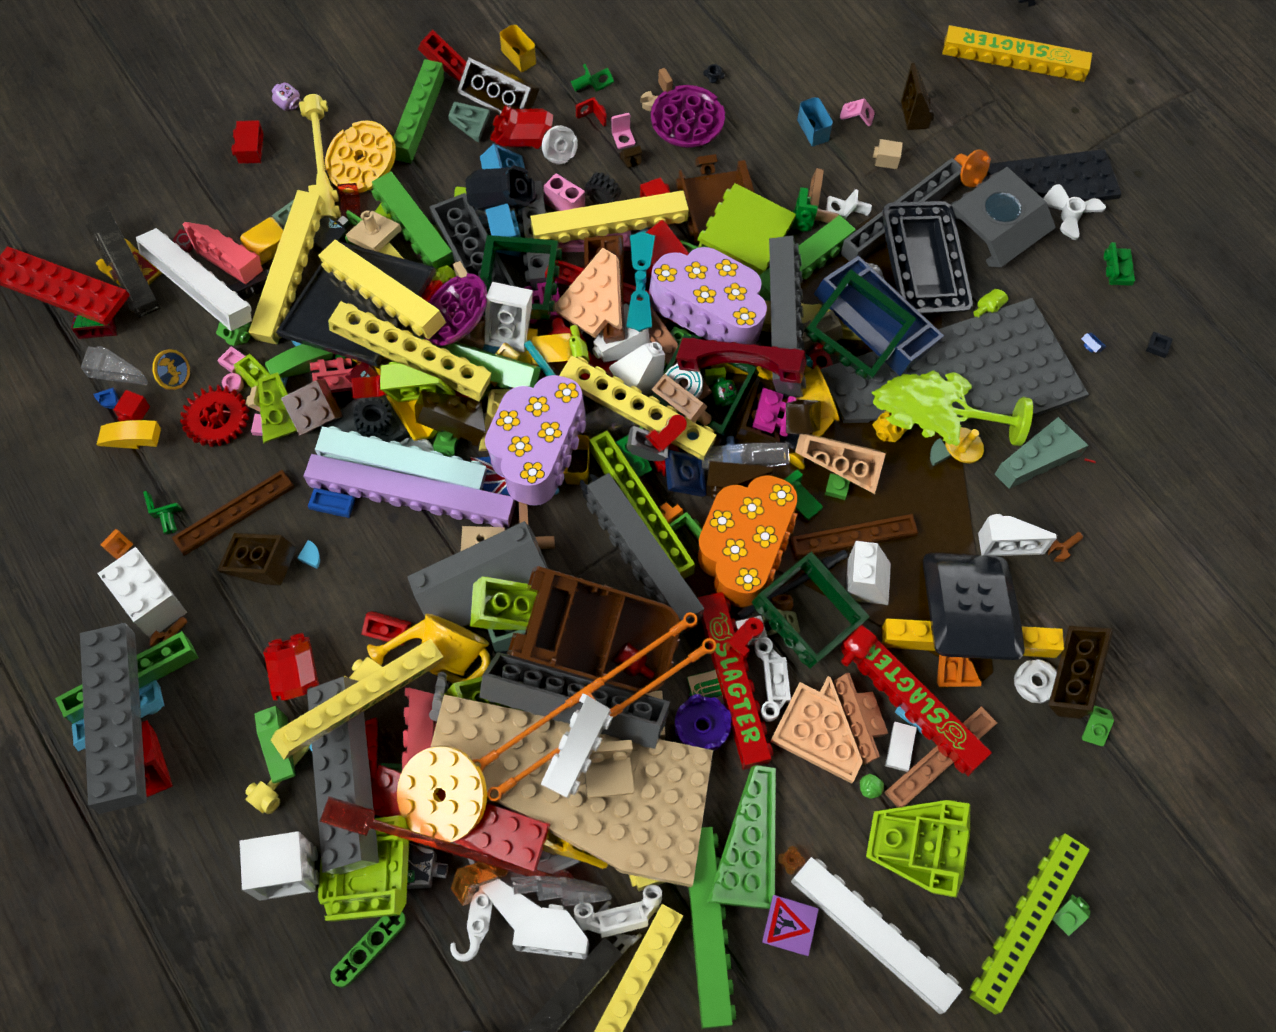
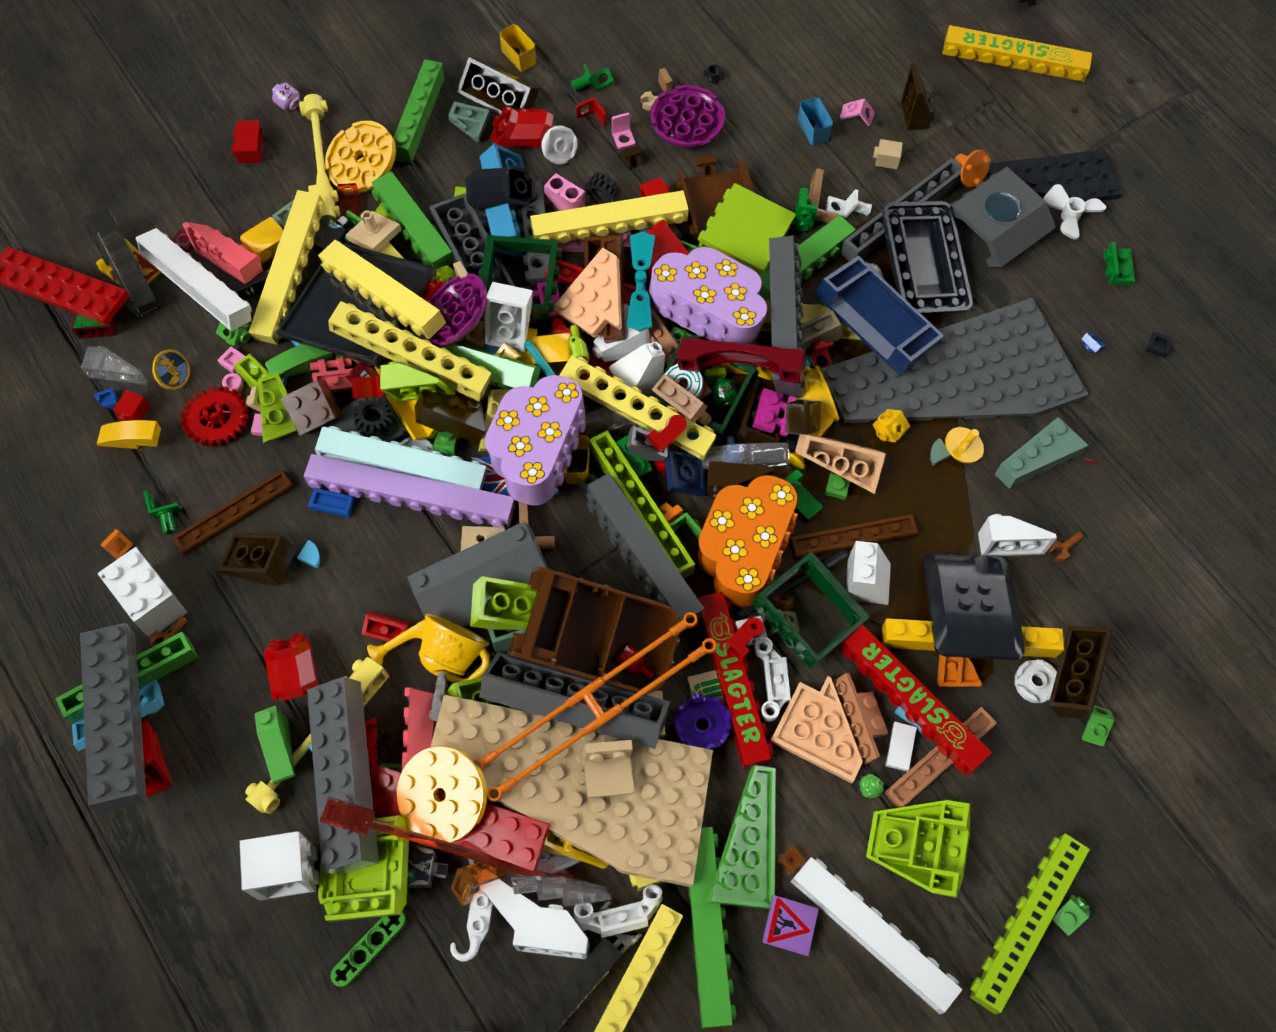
(355, 699): light yellow brick -> none
(437, 50): red slope -> none
(577, 746): white wedge -> none
(858, 645): red piece -> none
(880, 300): dark green window -> none
(929, 403): lime plant -> none
(991, 302): lime piece -> none

